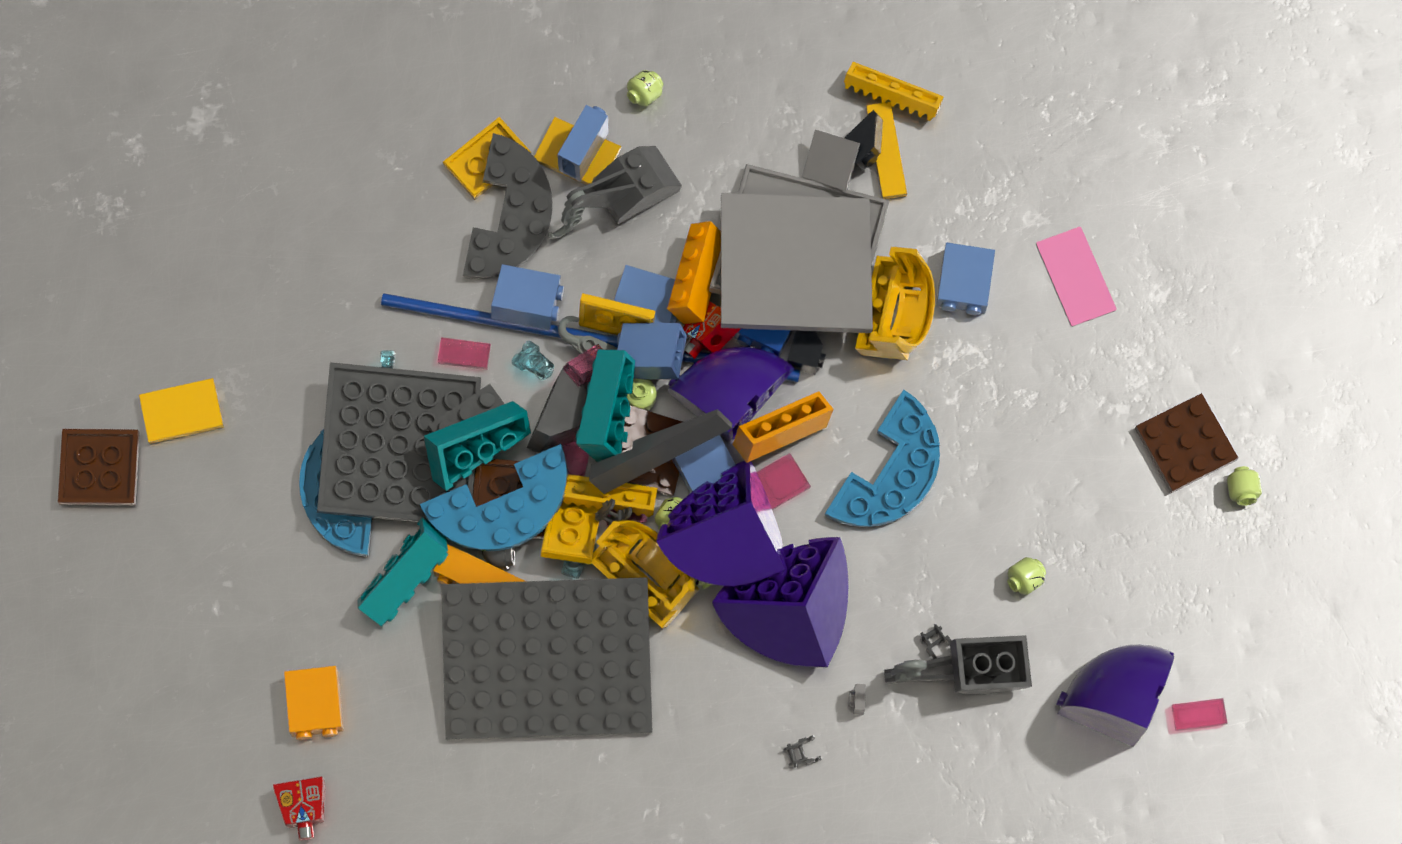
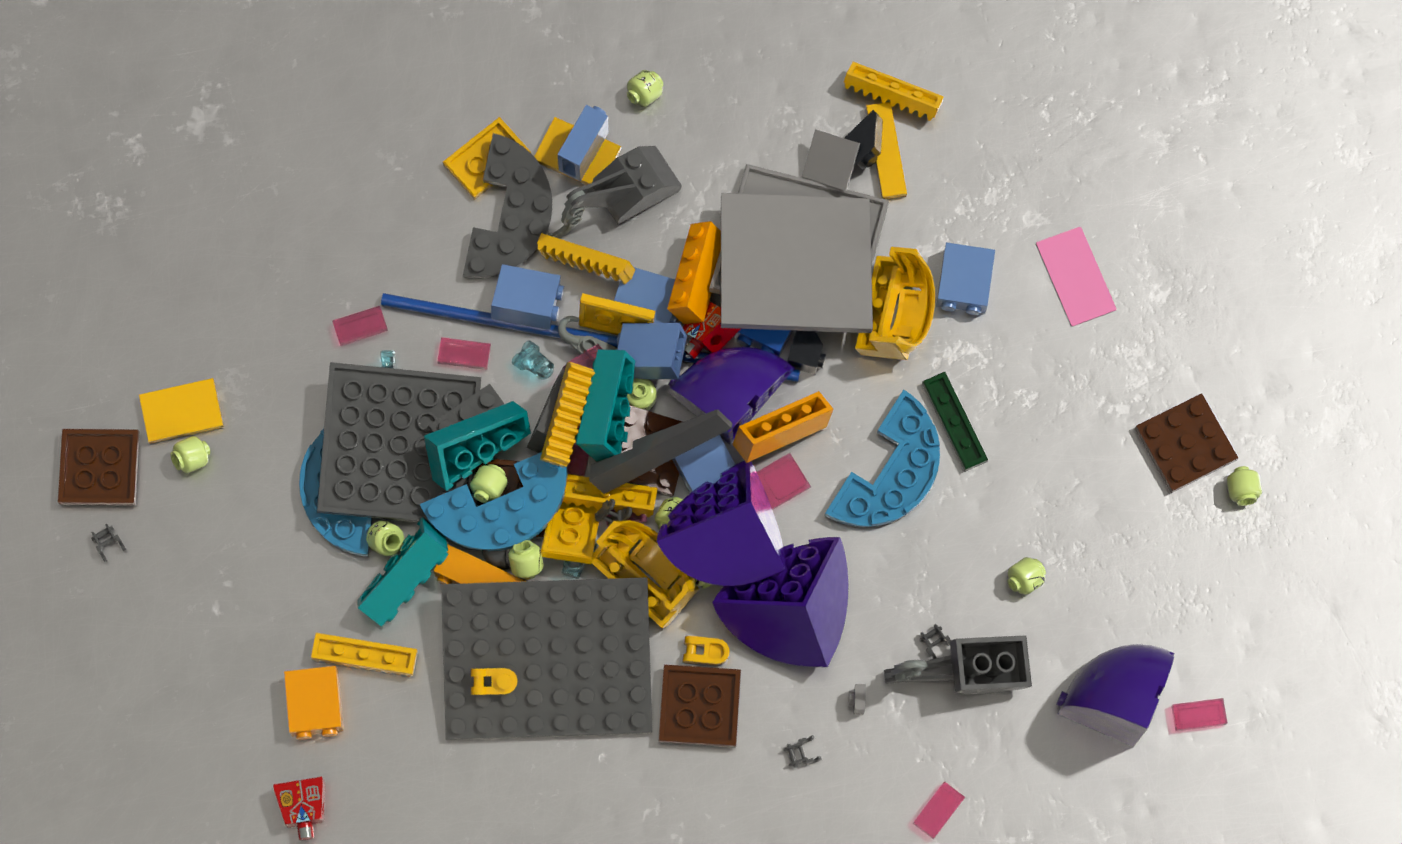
(100, 545): none -> dark grey piece
(190, 454): none -> yellowish green head
(360, 325): none -> clear pink tile
(364, 654): none -> yellow gear
(385, 538): none -> yellowish green head
(488, 483): none -> yellowish green head
(502, 679): none -> yellow plate
(525, 560): none -> yellowish green head
(567, 414): none -> yellow gear
(585, 258): none -> yellow gear
(699, 706): none -> reddish brown plate
(715, 651): none -> yellow plate
(939, 810): none -> clear pink tile
(955, 421): none -> dark green tile

